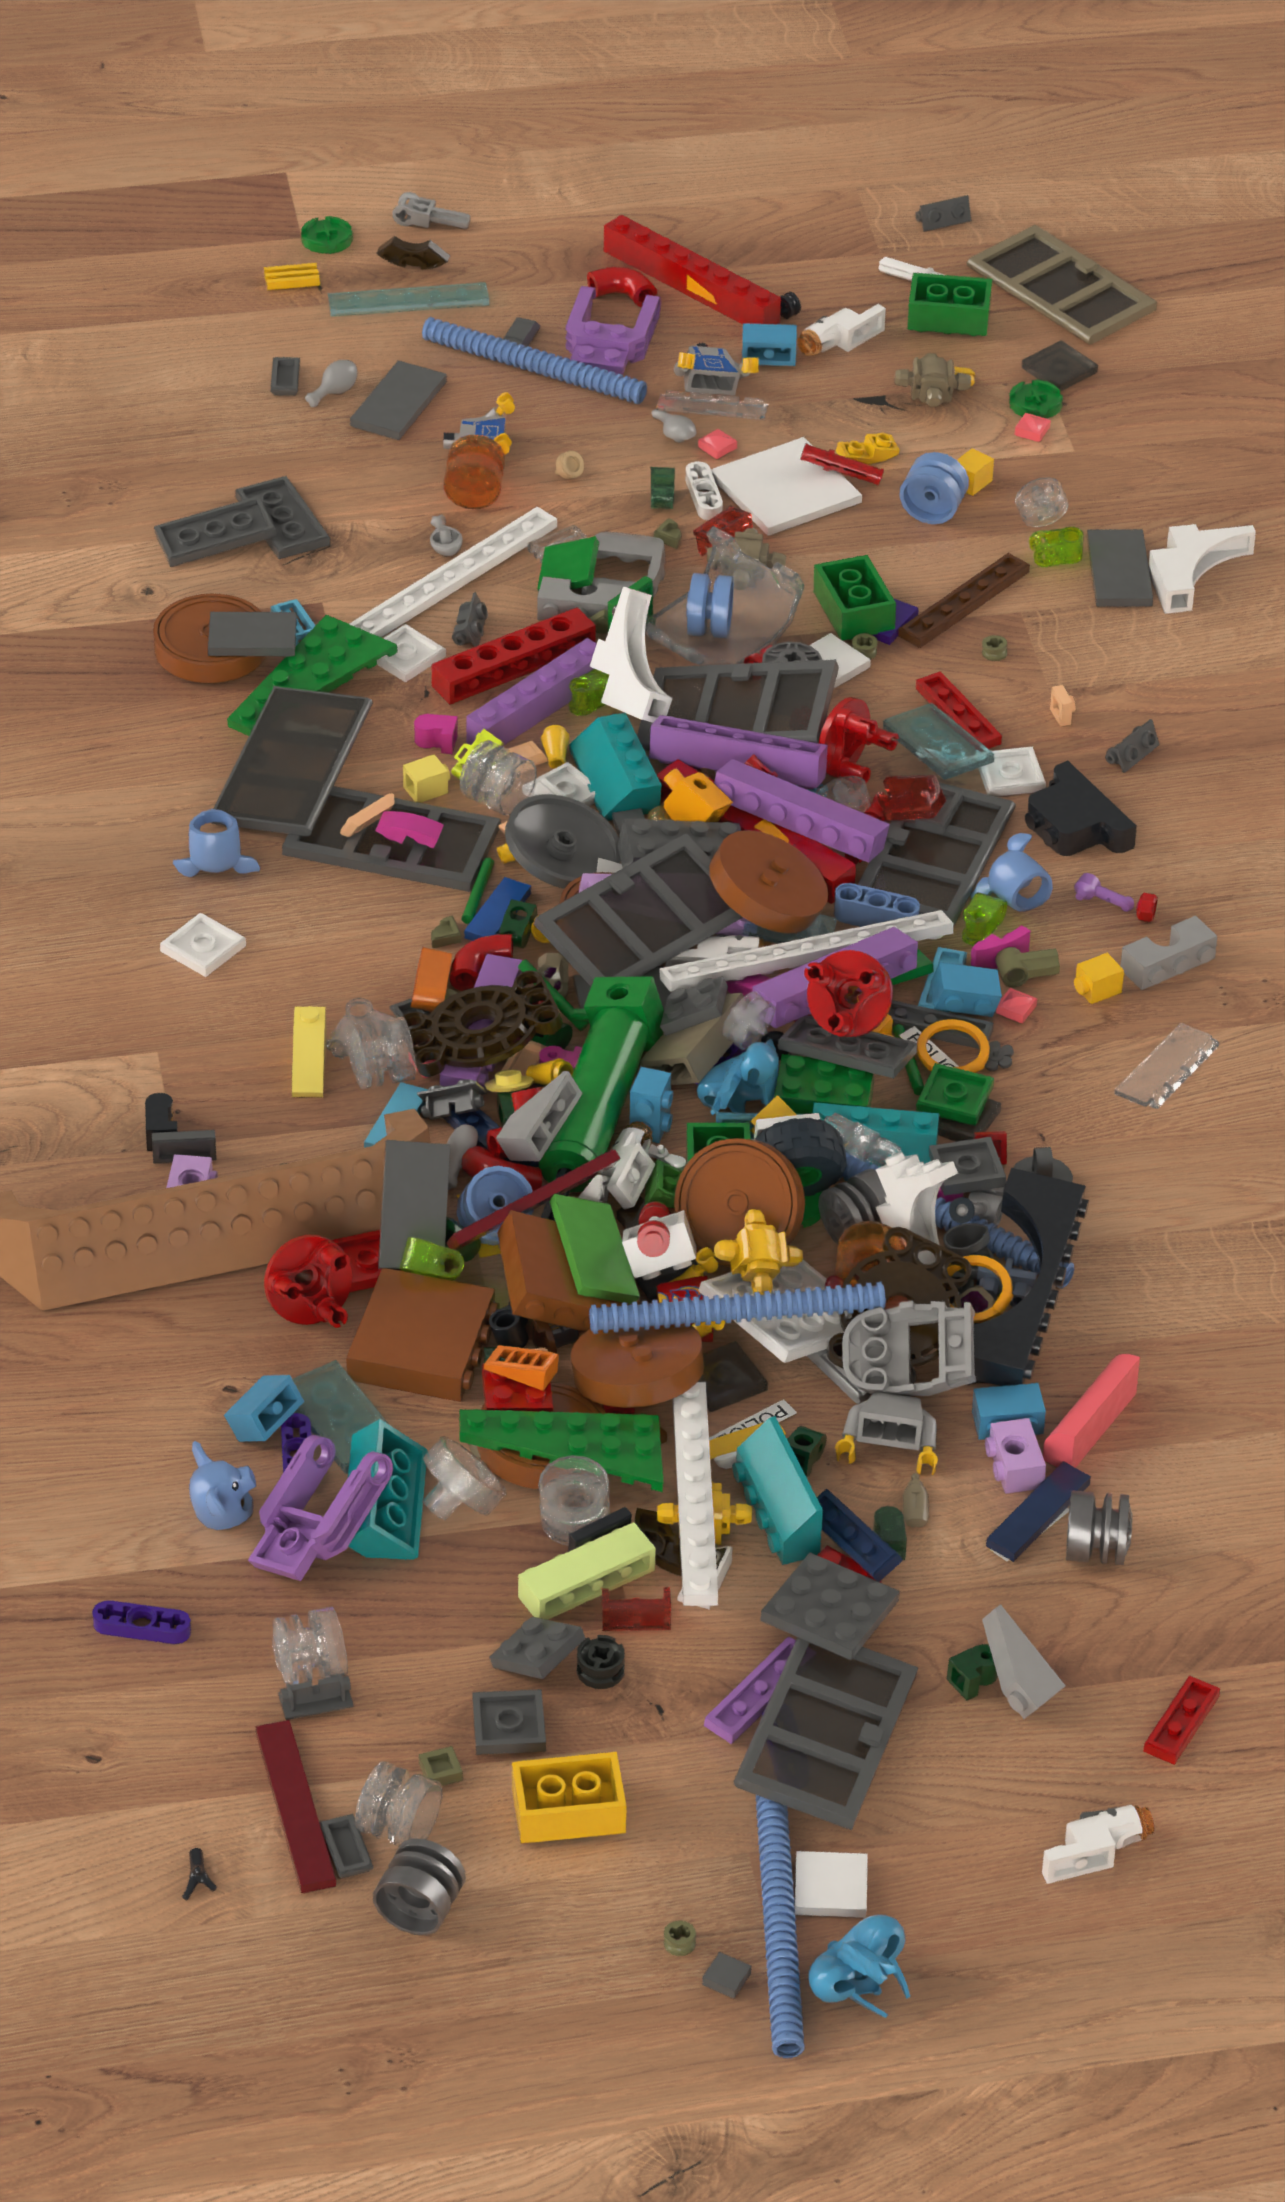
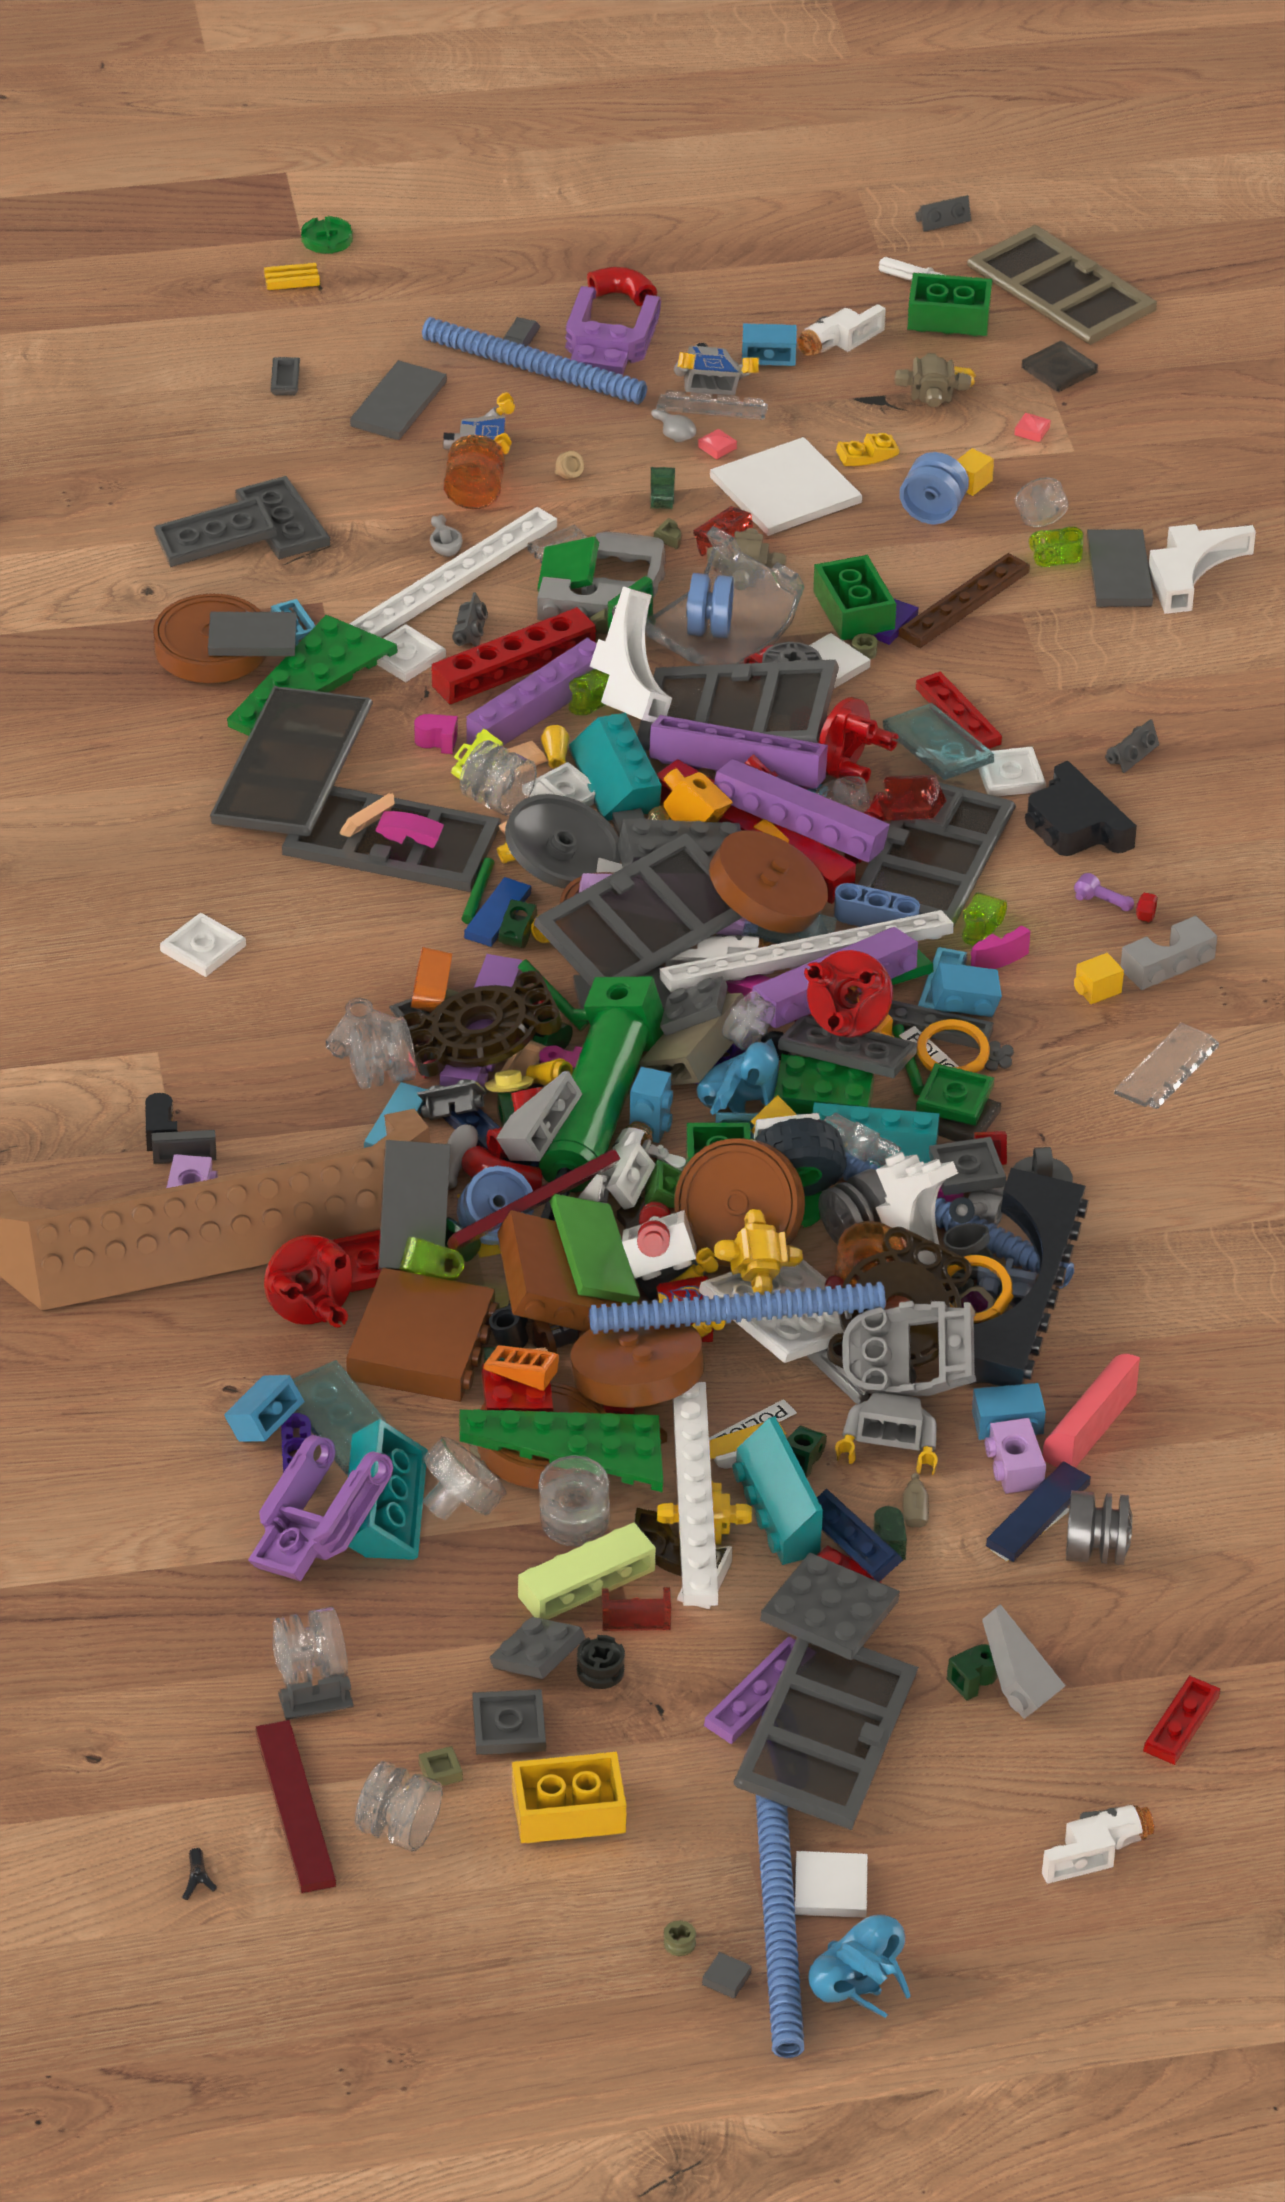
(116, 1627): dark purple beam -> none
(215, 850): medium blue piece -> none
(218, 1491): medium blue piece -> none
(308, 1051): light yellow slope -> none
(336, 380): light grey piece -> none
(346, 1846): dark grey tile -> none
(403, 253): dark brown tile -> none
(408, 299): clear light blue tile -> none
(419, 1886): flat silver wheel -> none
(424, 211): light grey connector -> none
(426, 778): light yellow brick -> none
(445, 933): olive tile -> none
(471, 957): red cylinder -> none
(555, 971): dark tan rock -> none
(599, 1528): black tile -> none
(690, 273): red brick -> none
(705, 482): white beam -> none
(730, 1376): clear smoke tile -> none
(789, 305): black bush -> none
(841, 464): red pin -> none
(994, 648): olive bush -> none
(1012, 873): medium blue piece -> none
(1016, 1005): coral tile -> none
(1019, 967): olive piece -> none
(1036, 399): green tile -> none
(1062, 705): light nougat plate -> none

